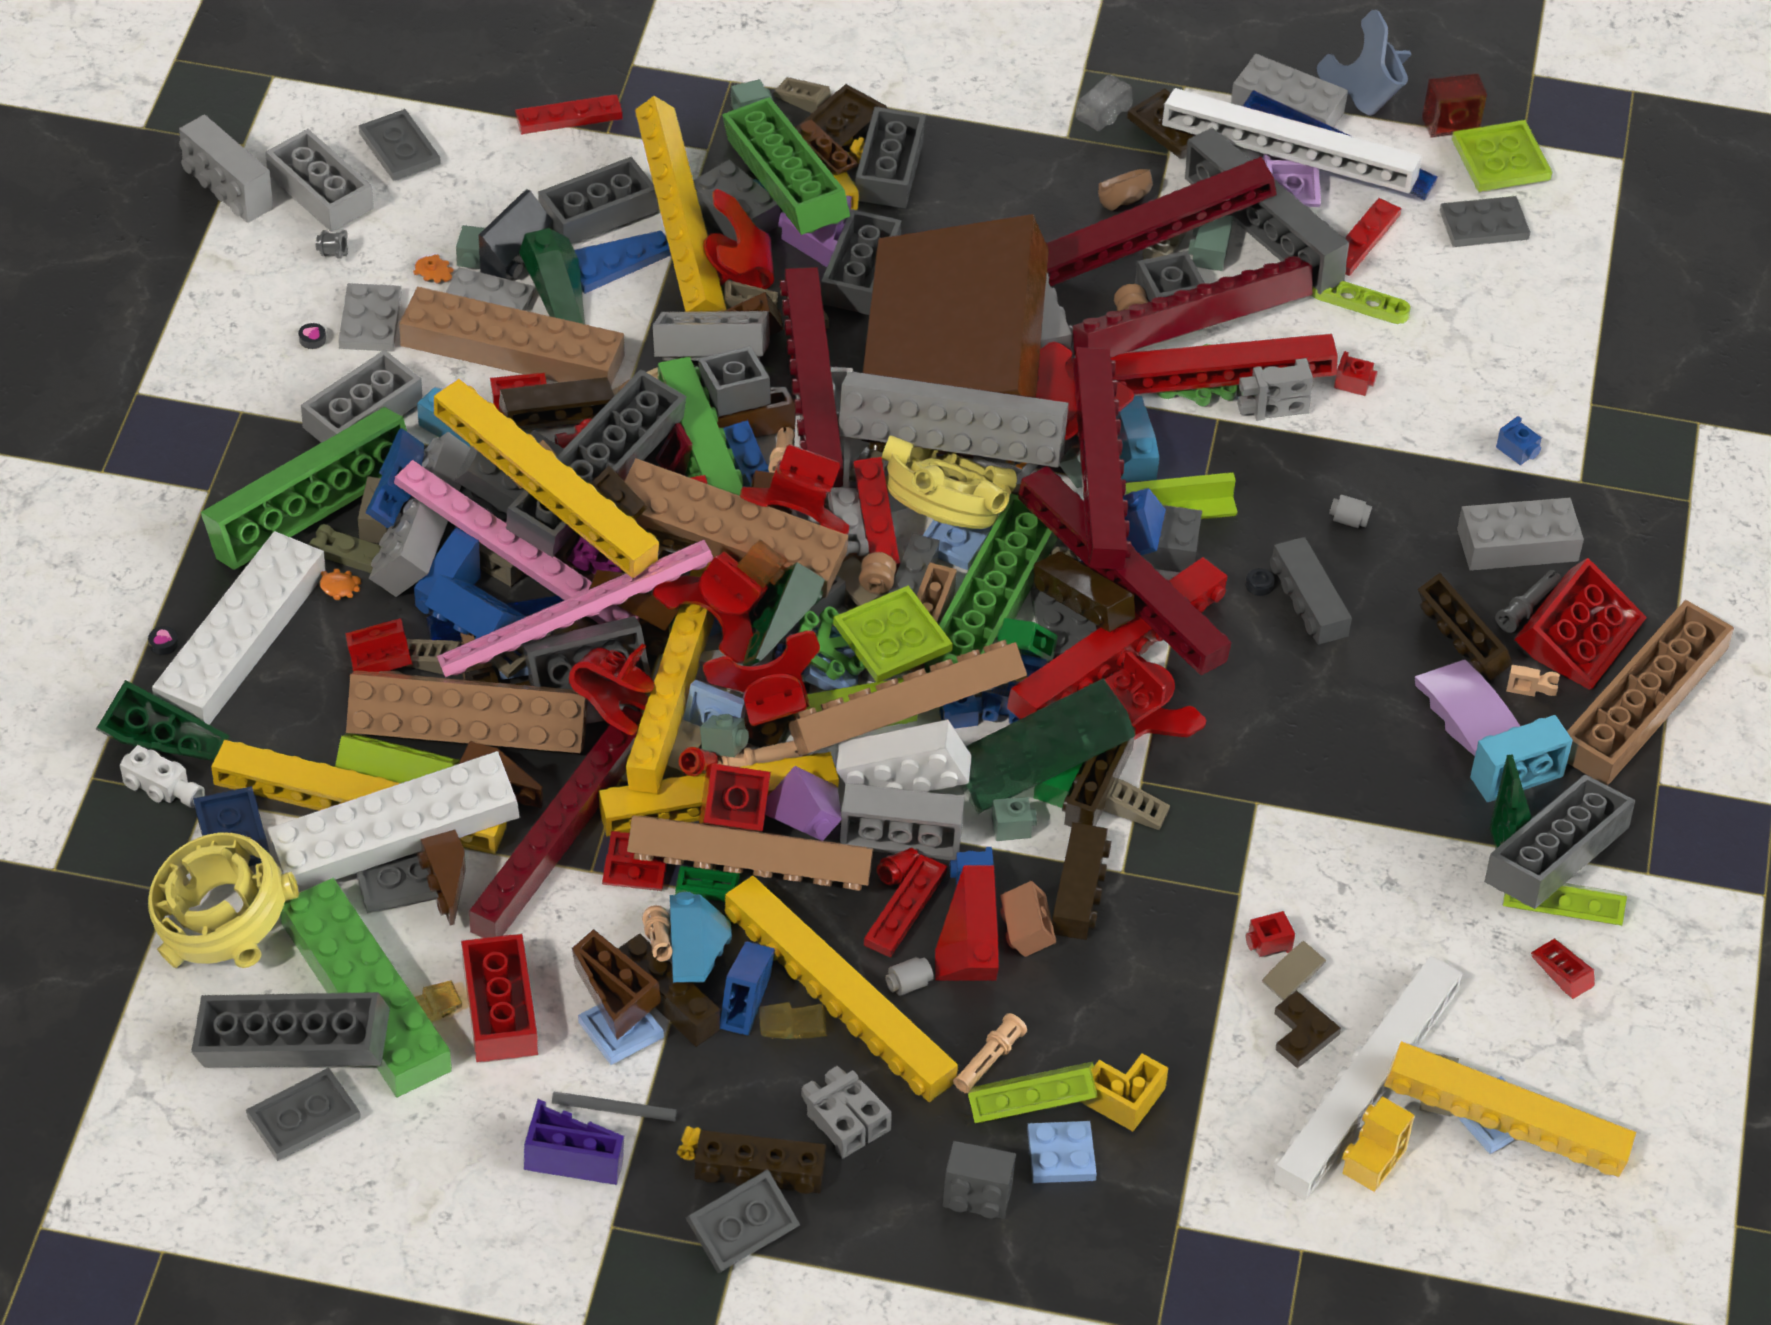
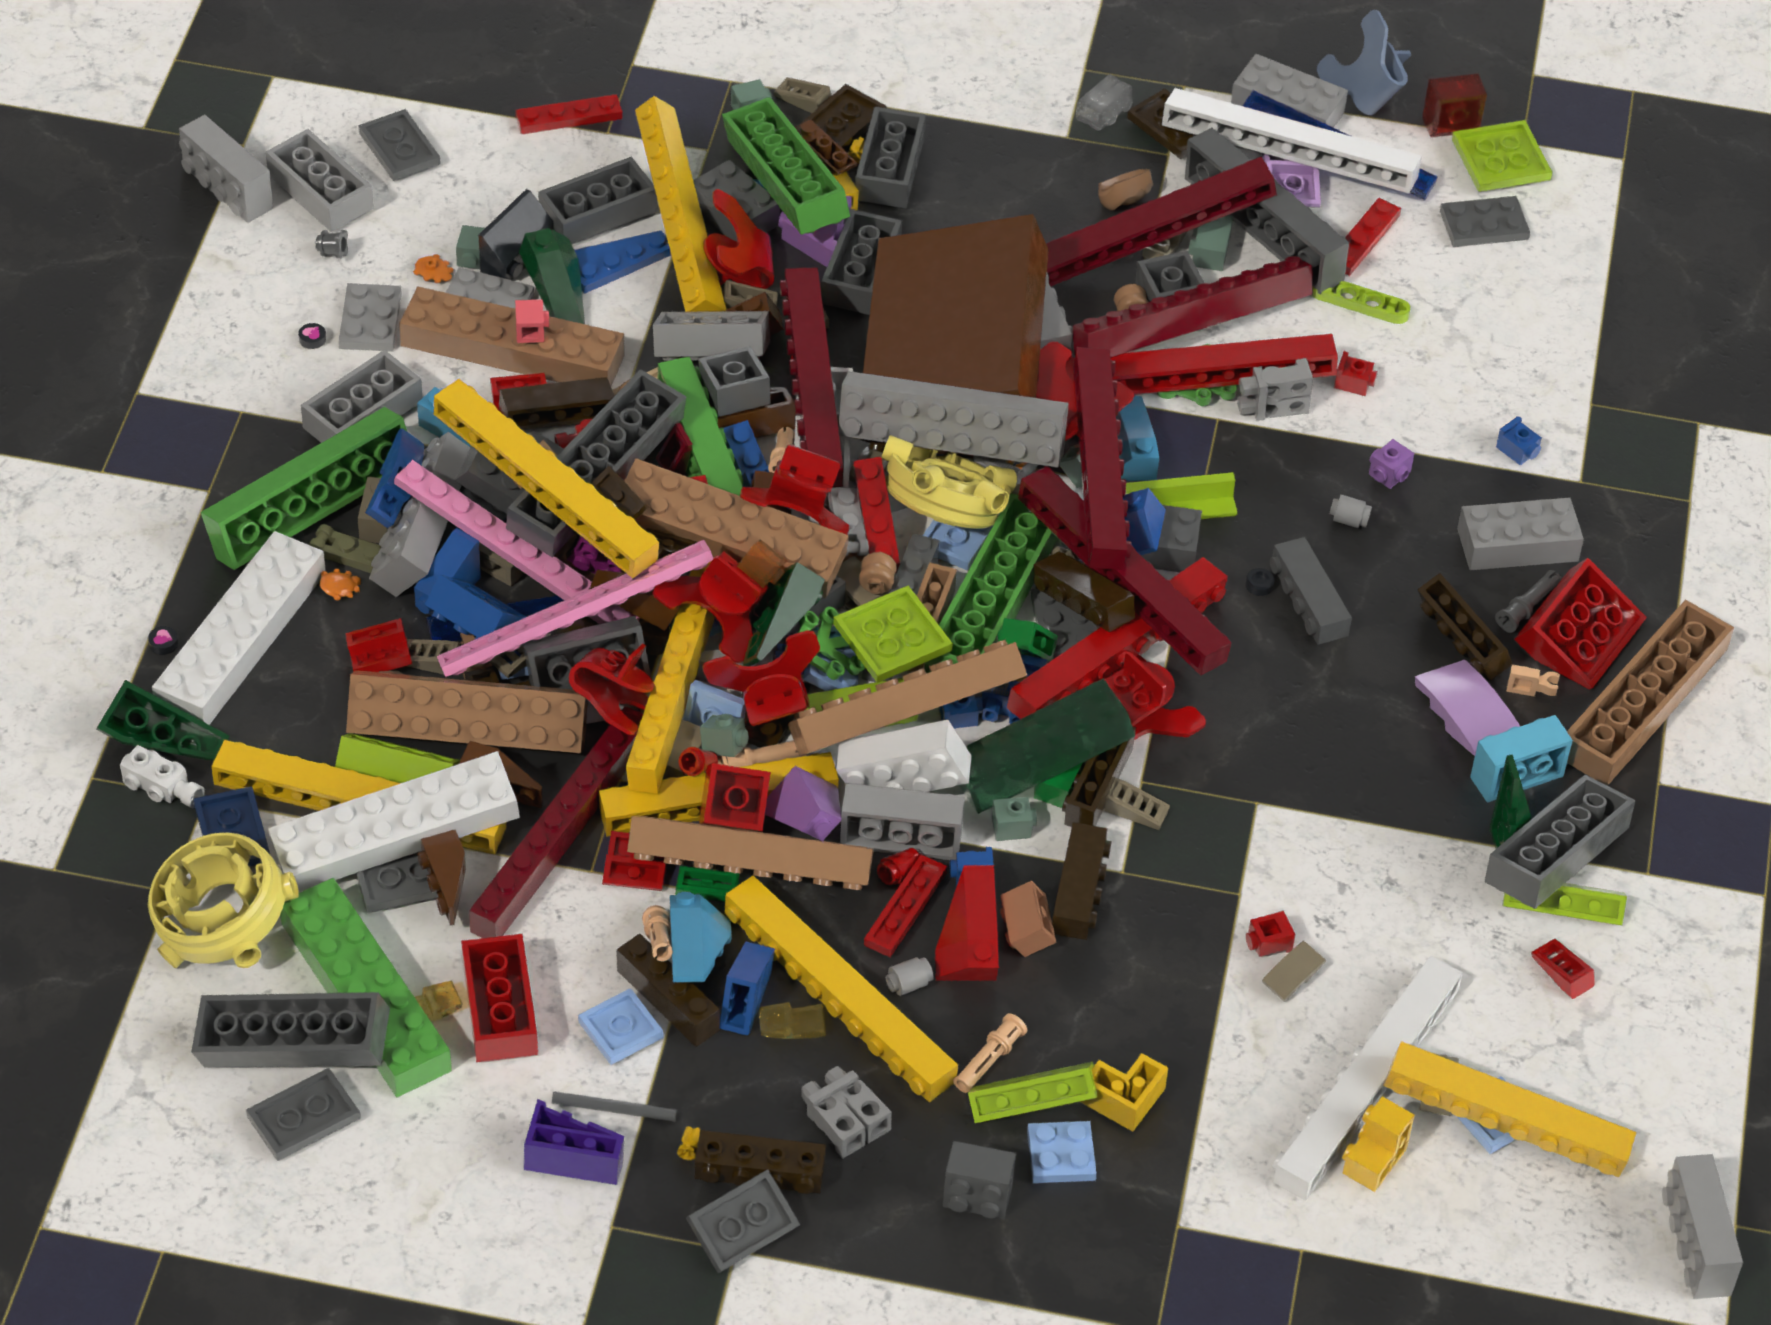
(530, 321): none -> coral brick
(615, 982): reddish brown wedge -> none
(1310, 1030): dark brown plate -> none
(1391, 463): none -> medium lavender brick
(1702, 1226): none -> light grey brick

